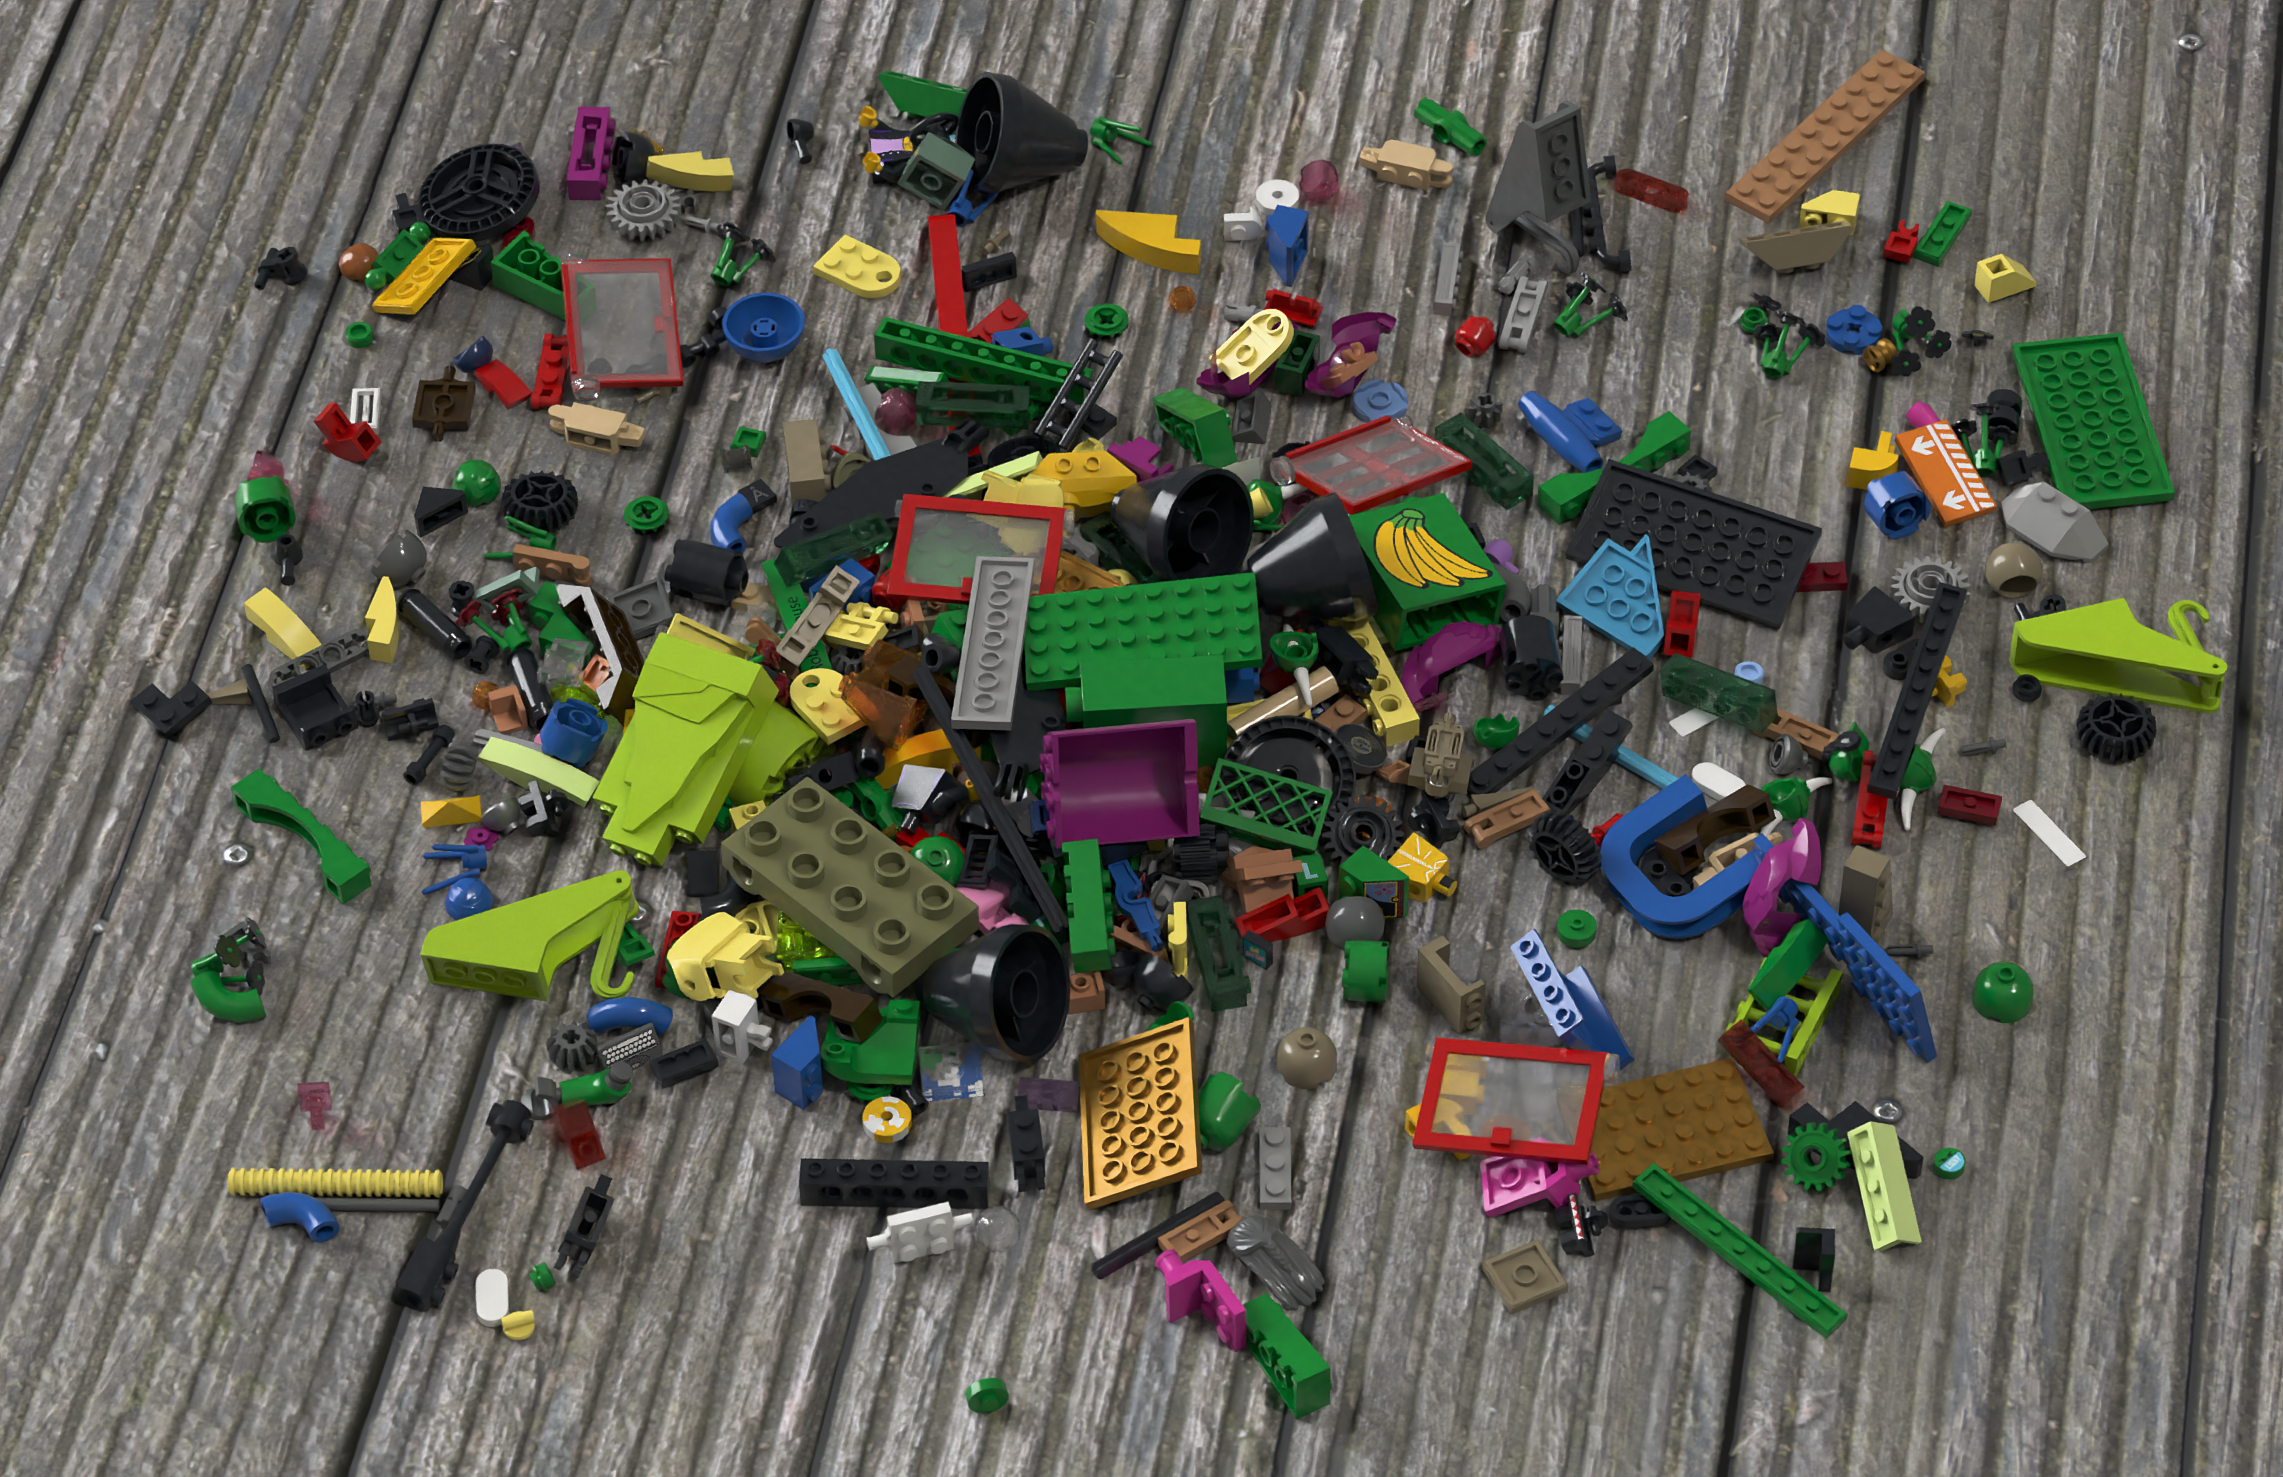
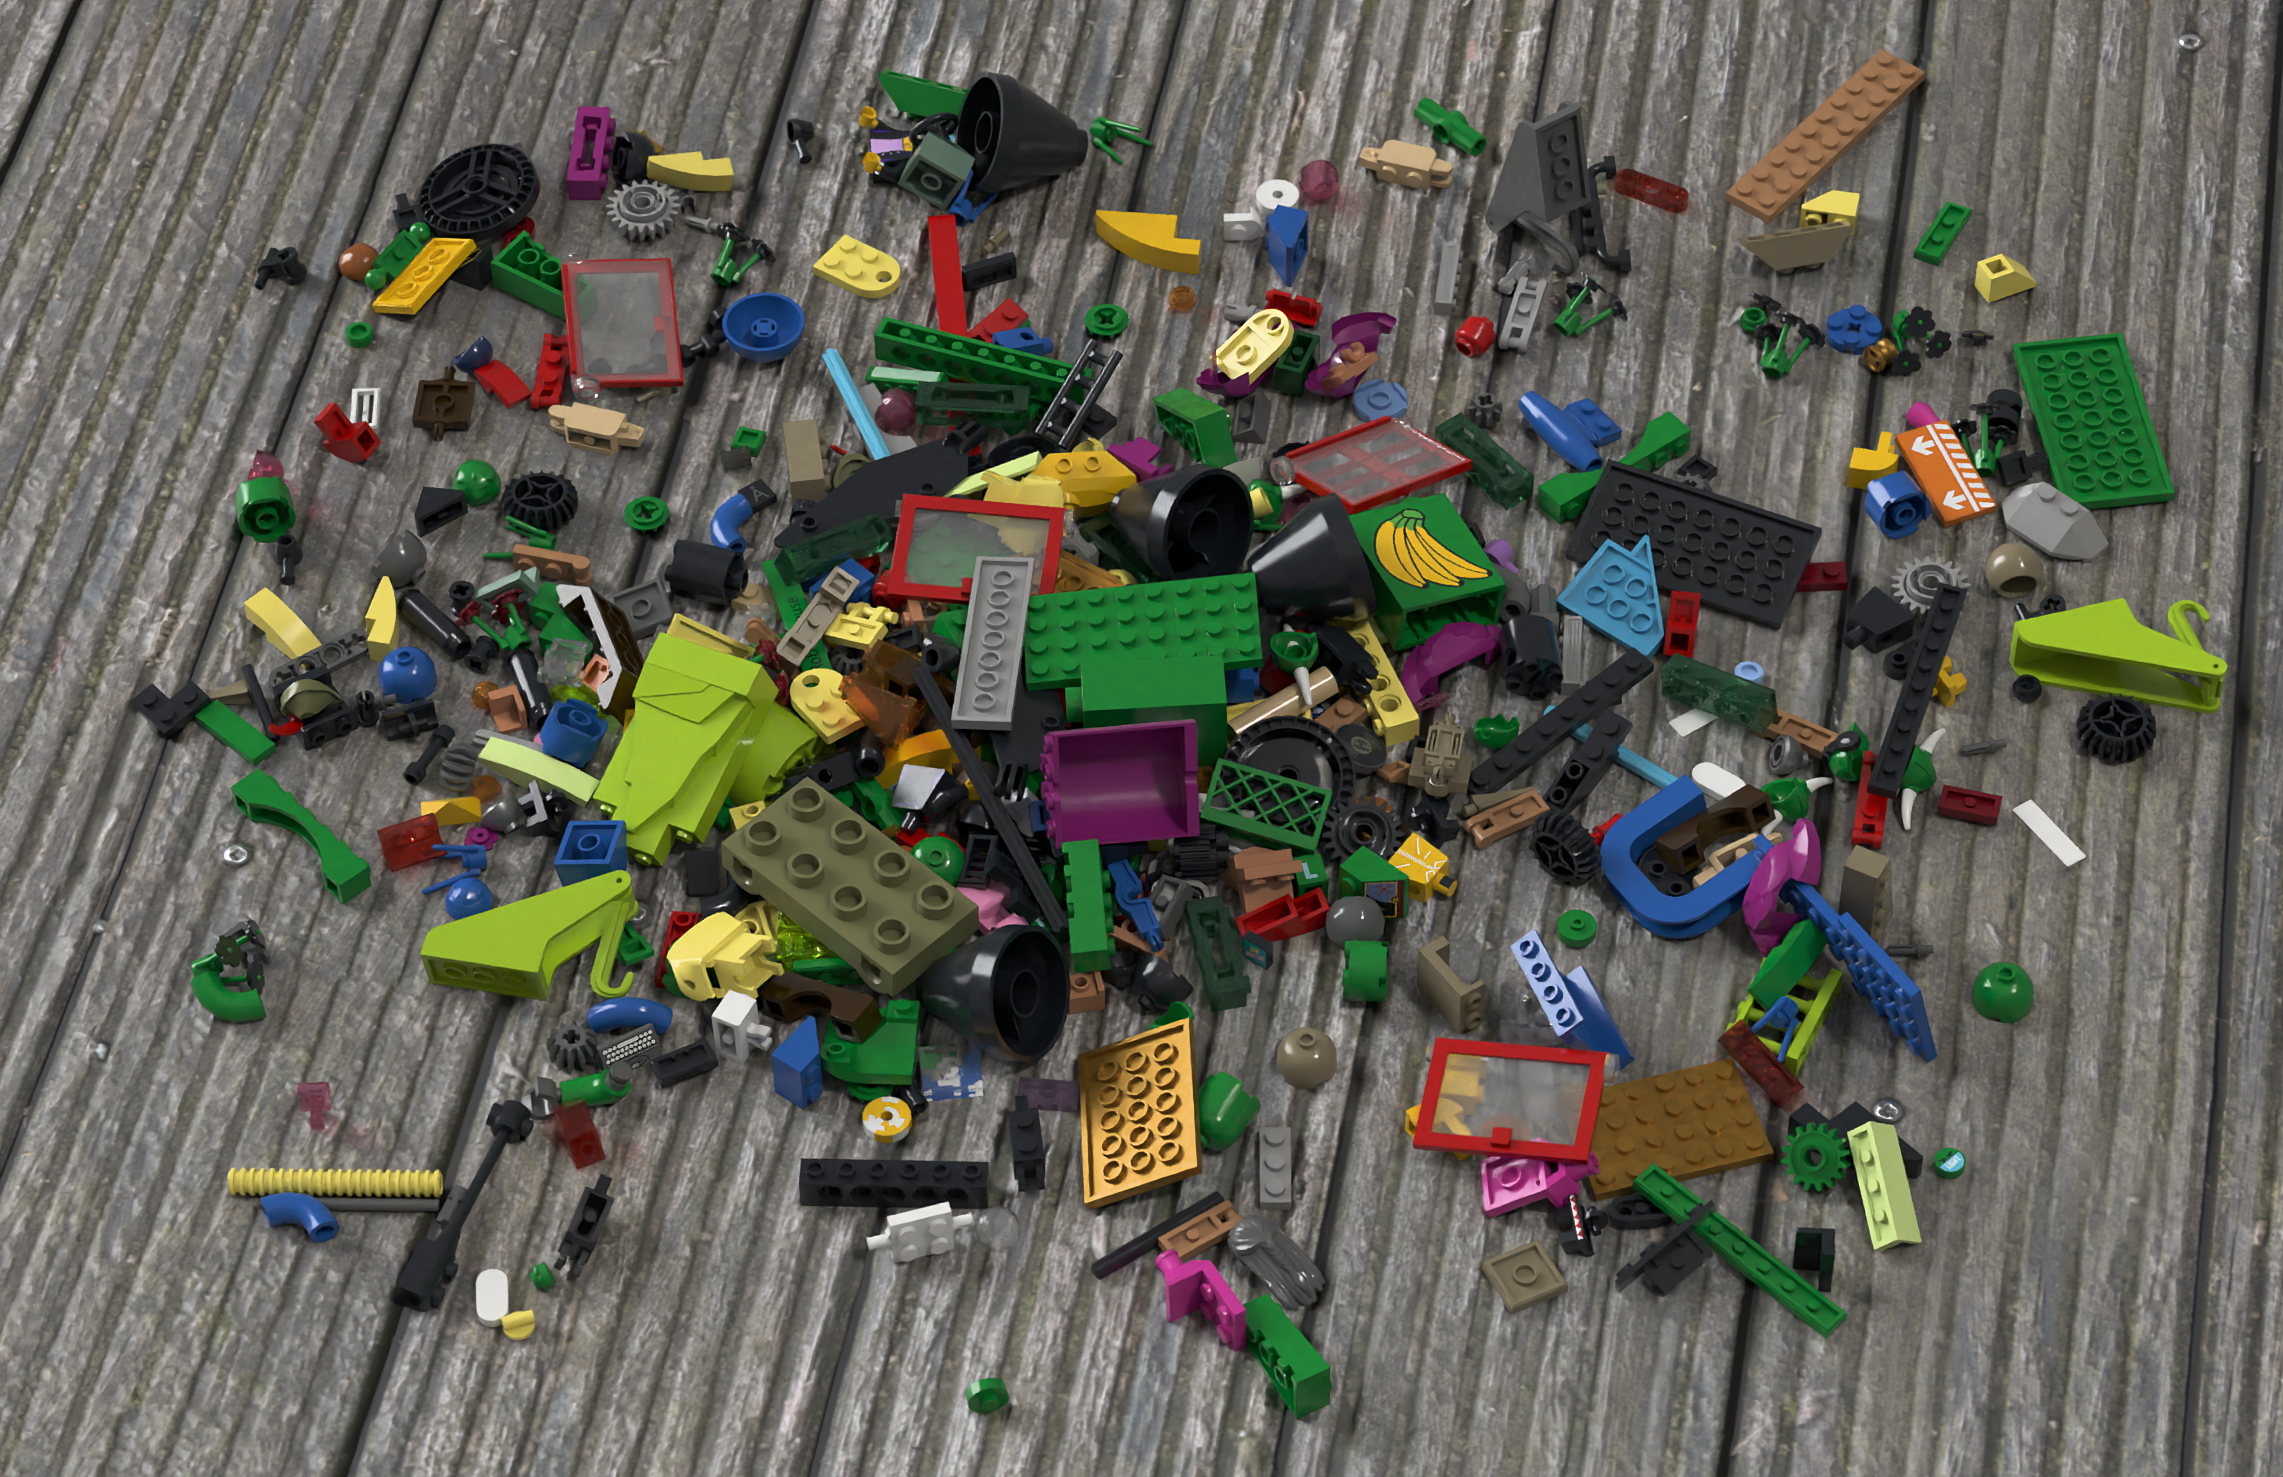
(235, 732): none -> green tile
(302, 701): none -> olive piece
(407, 674): none -> blue cylinder
(410, 842): none -> clear red panel
(486, 787): none -> clear orange plate
(591, 850): none -> blue slope
(1178, 938): light yellow plate -> none
(1673, 1257): none -> black bracket
(1902, 244): red plate -> none

